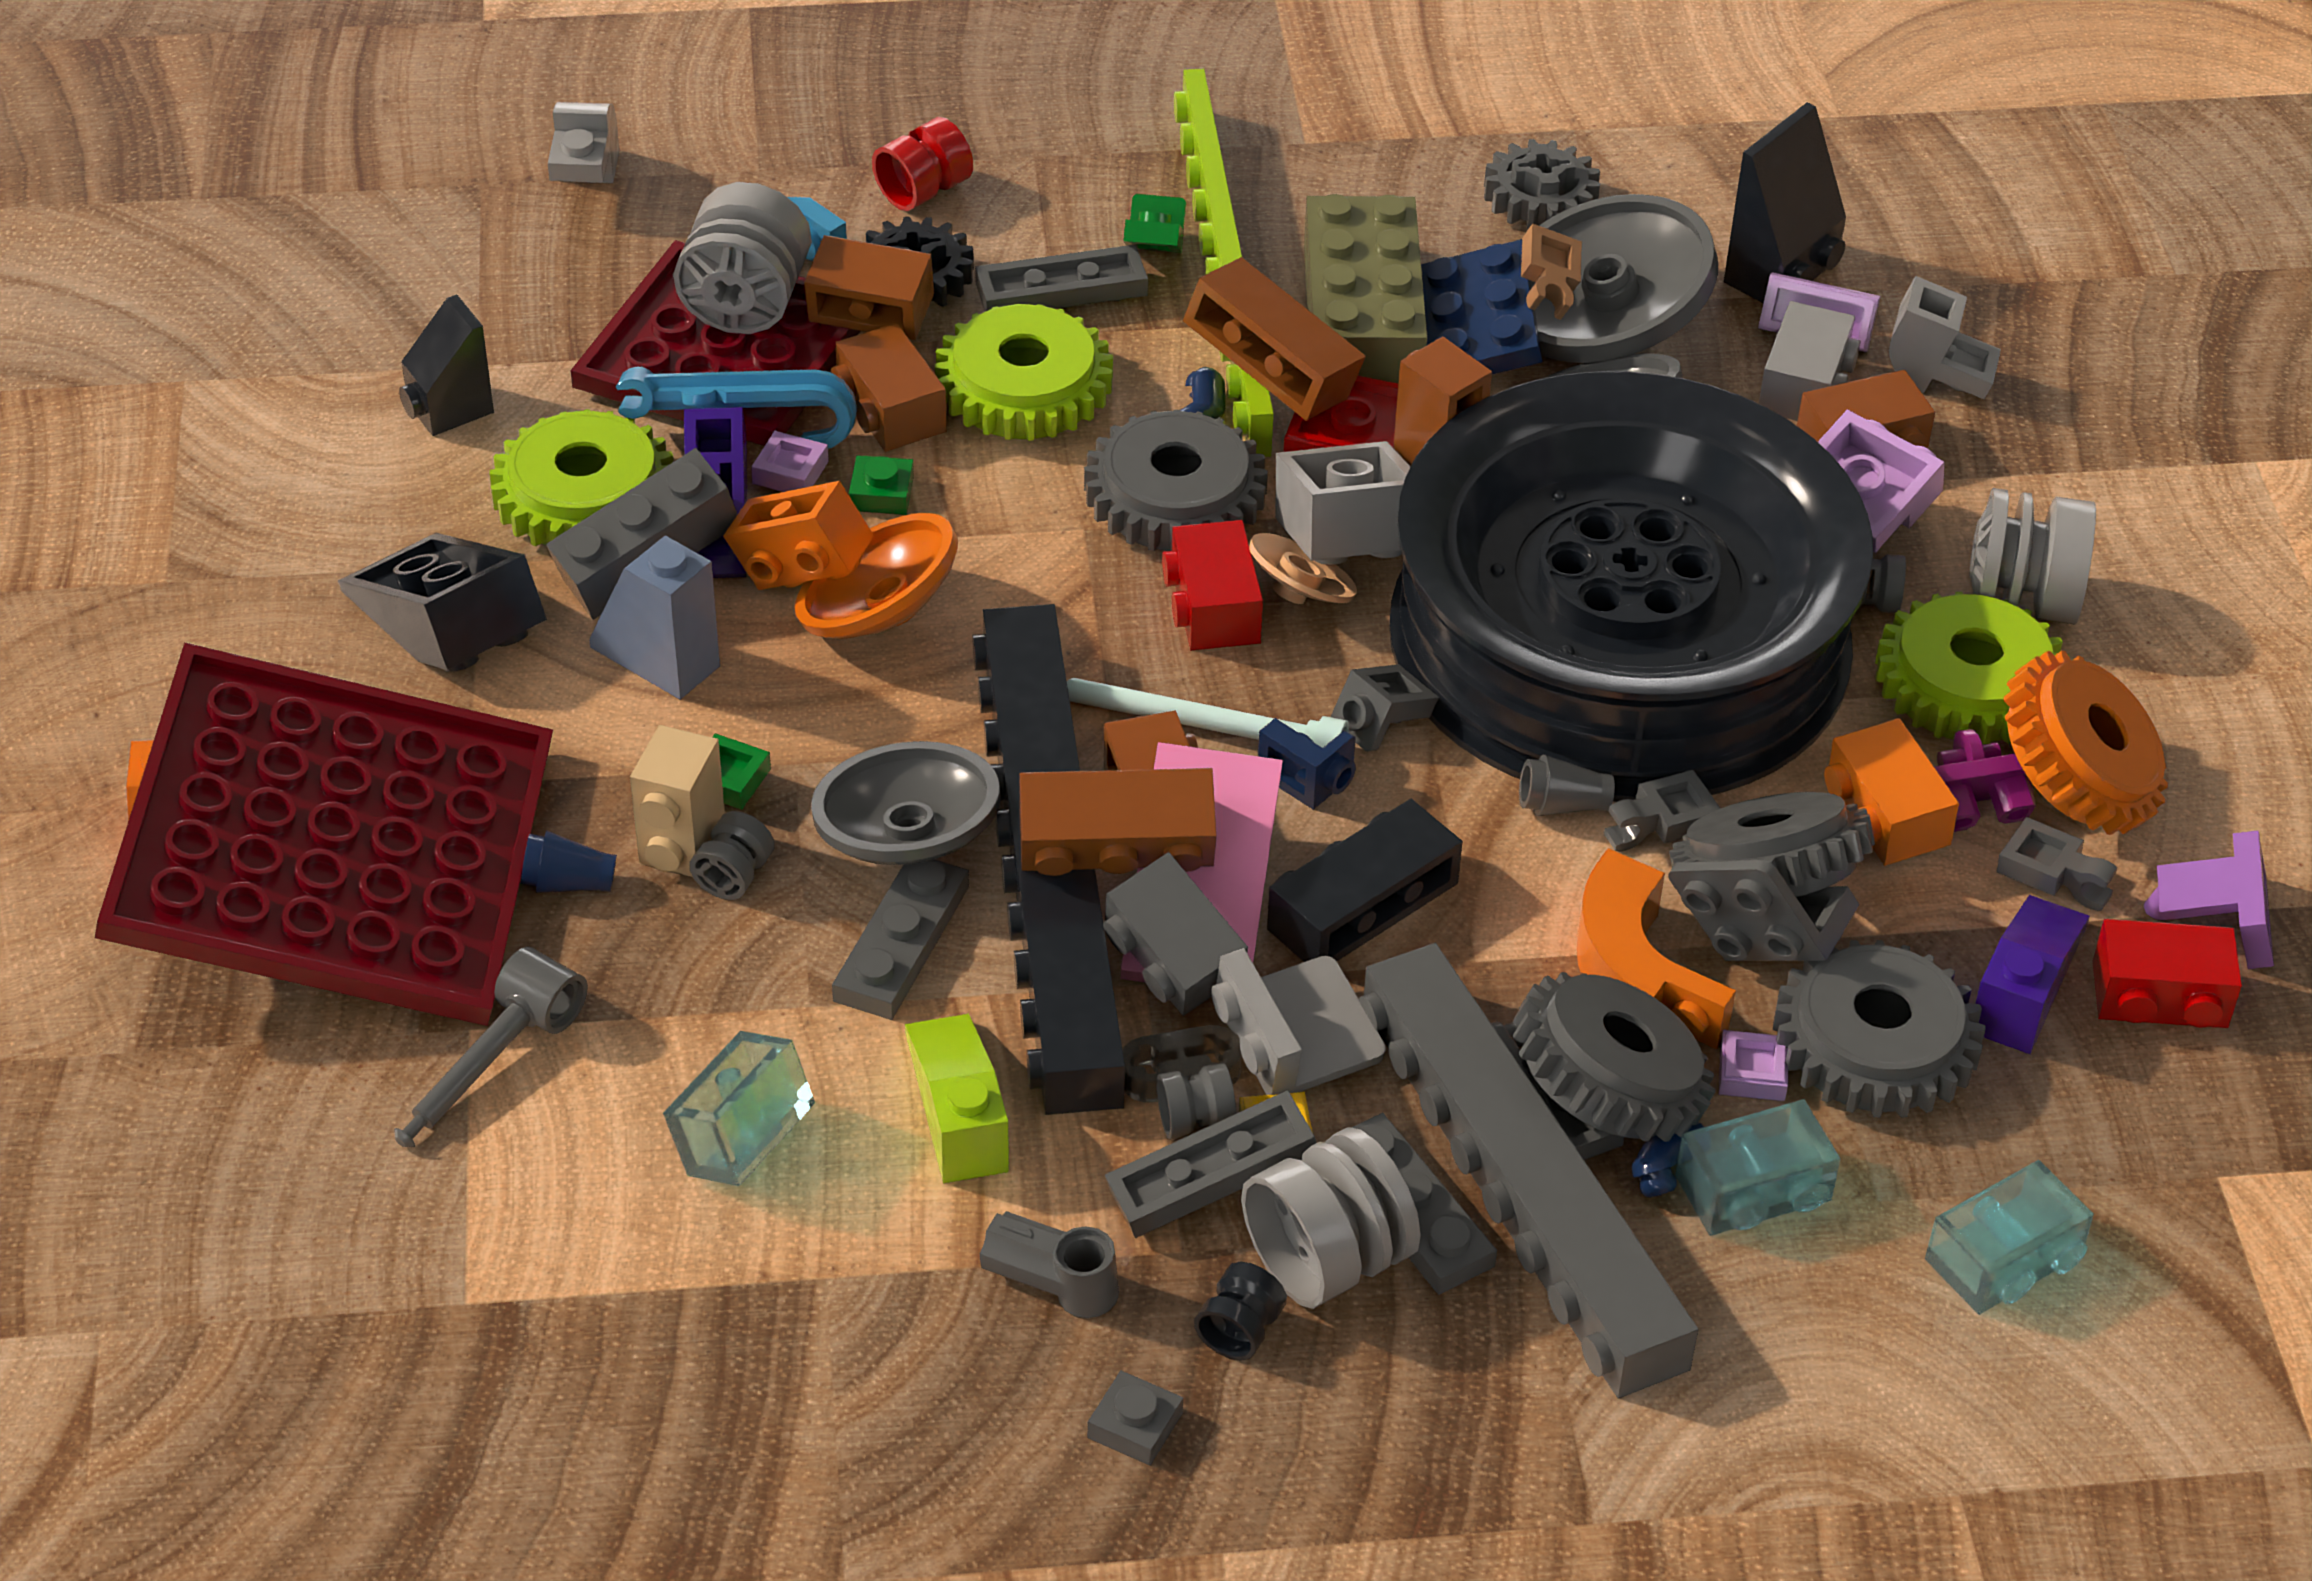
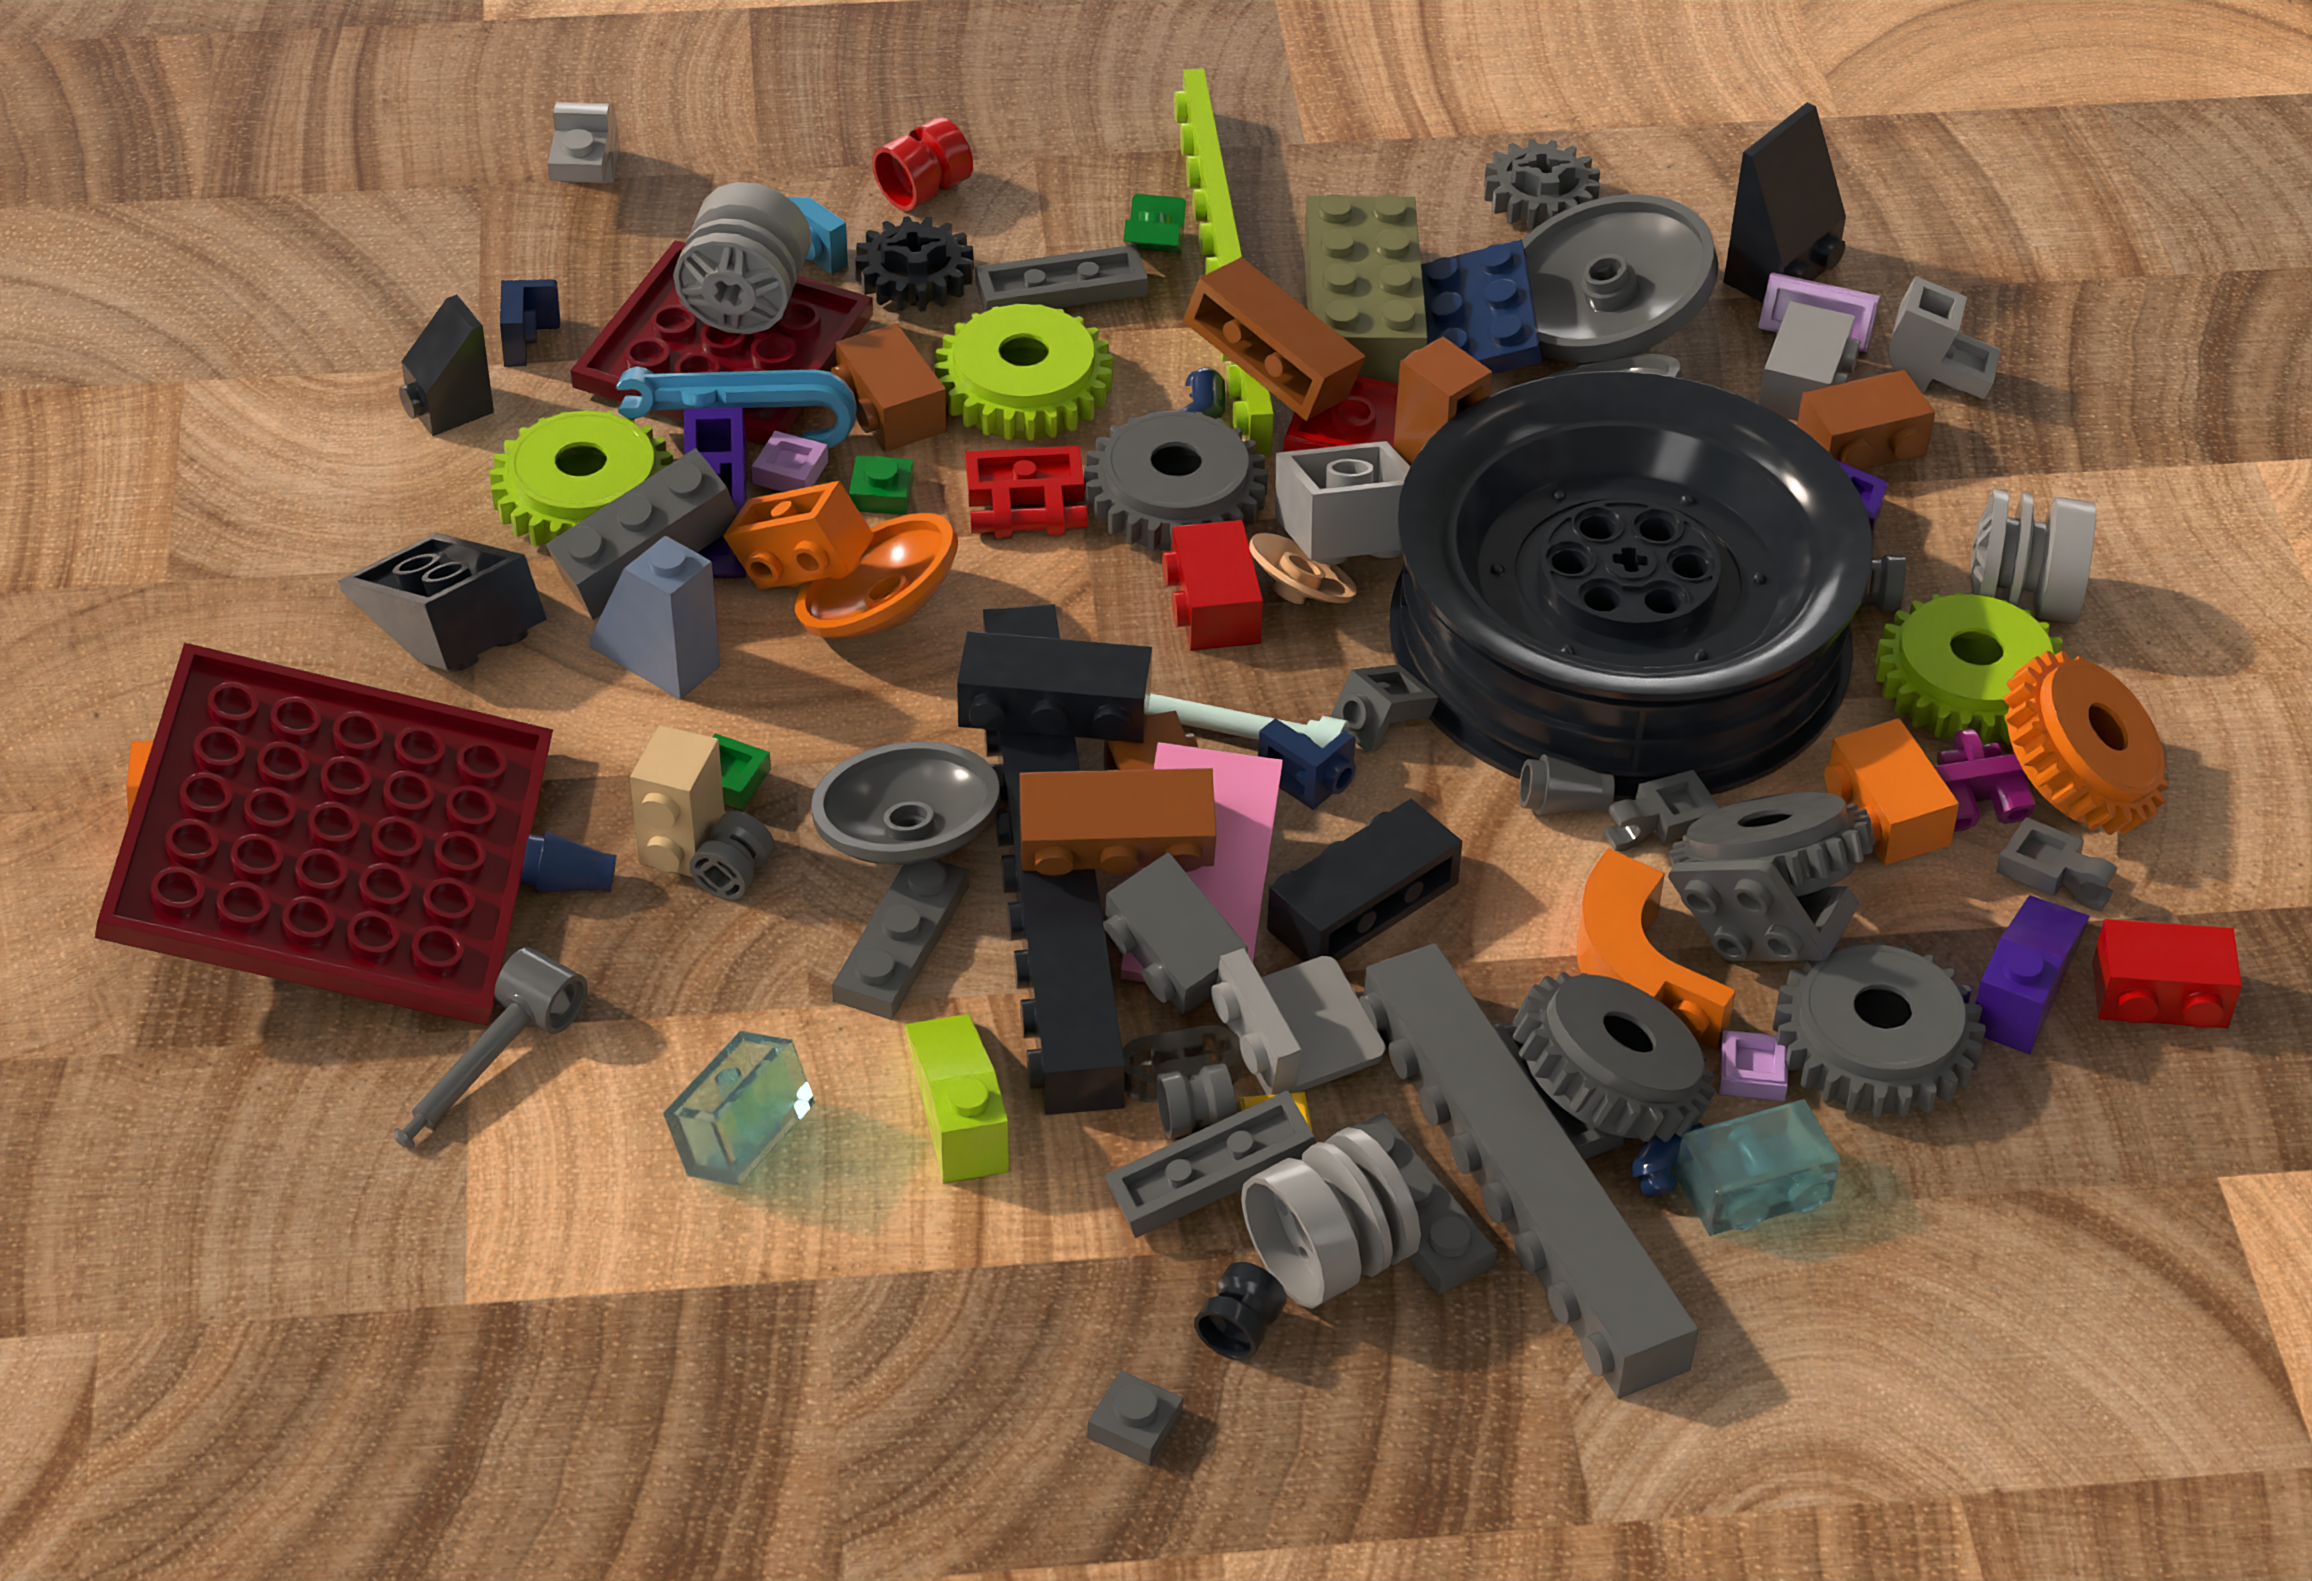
(523, 311): none -> dark blue bracket
(868, 286): dark orange brick -> none
(1025, 477): none -> red plate
(1054, 686): none -> black brick
(1069, 1264): dark grey piece -> none
(1553, 265): medium nougat plate -> none
(1889, 473): lavender plate -> none
(2009, 1237): clear light blue brick -> none
(2221, 888): medium lavender piece -> none

